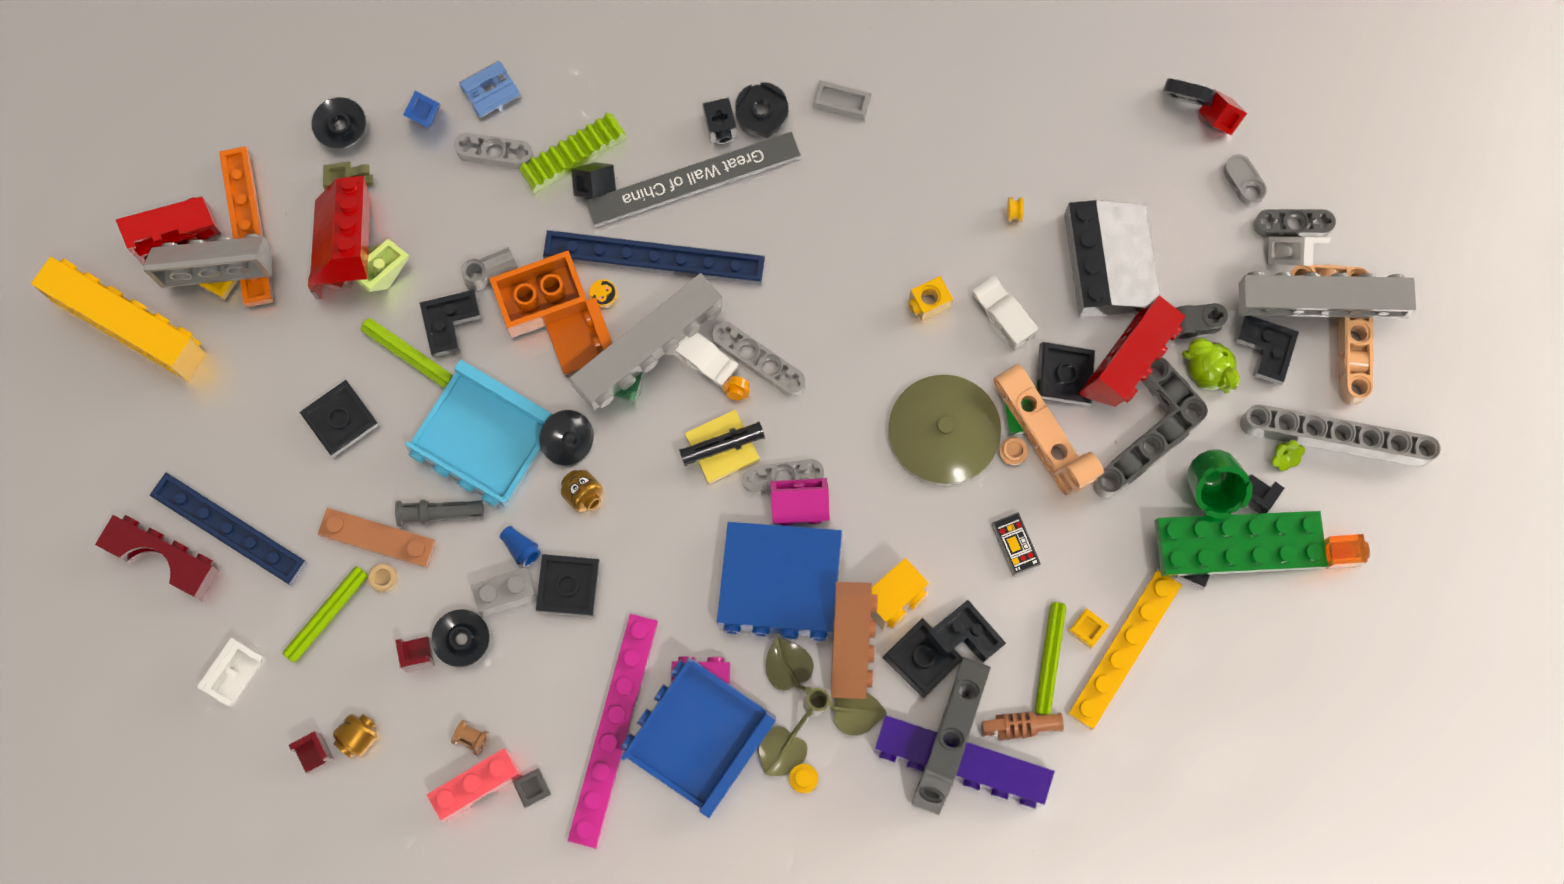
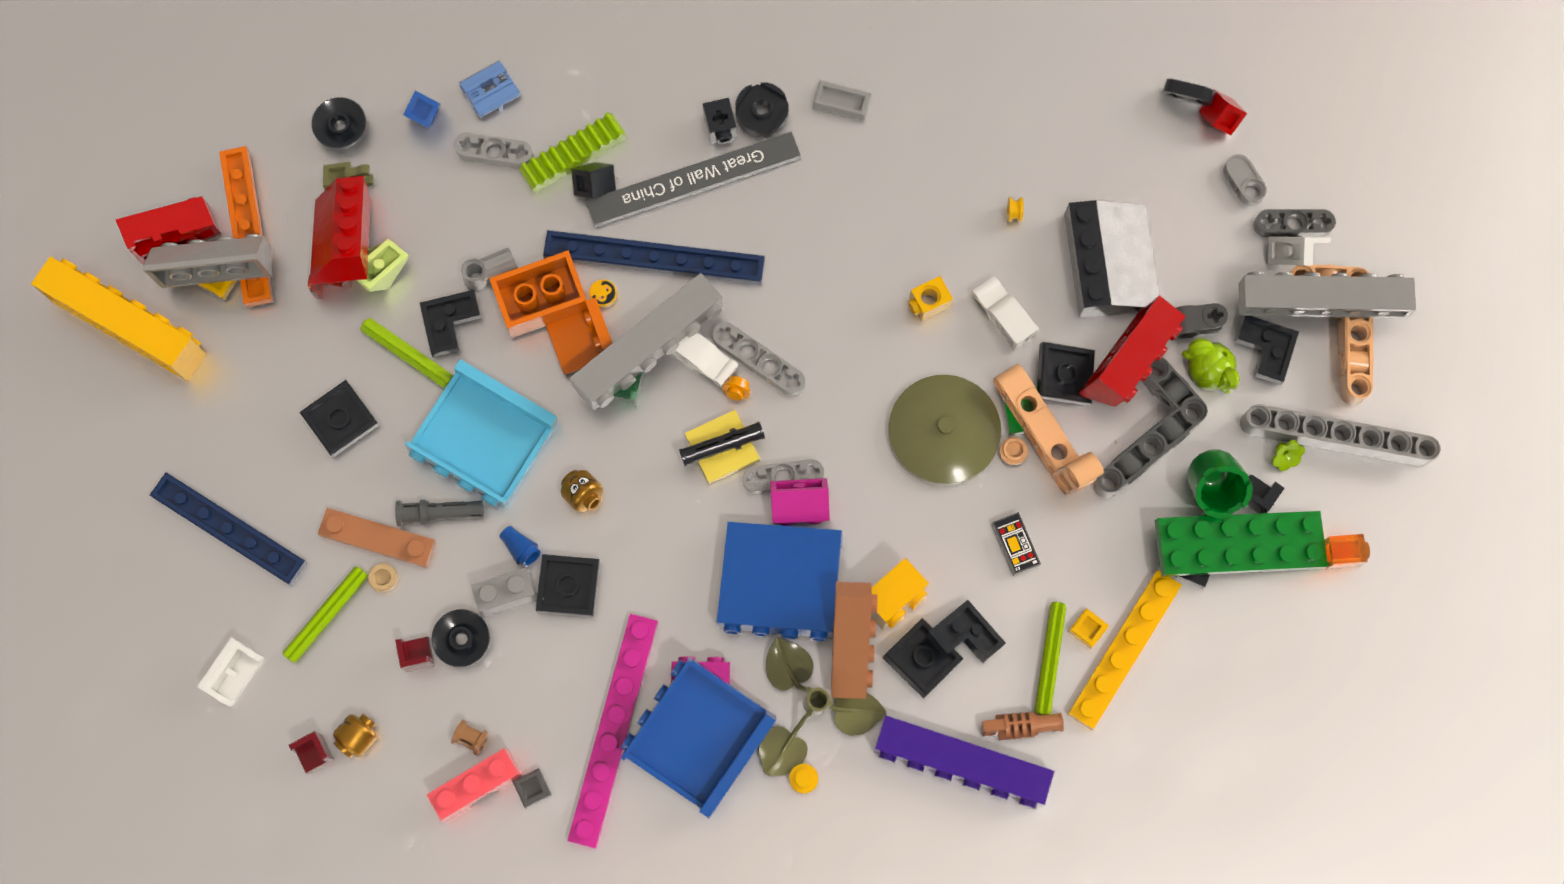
(128, 541): dark red arch -> none
(558, 429): black dish -> none
(954, 730): dark grey beam -> none

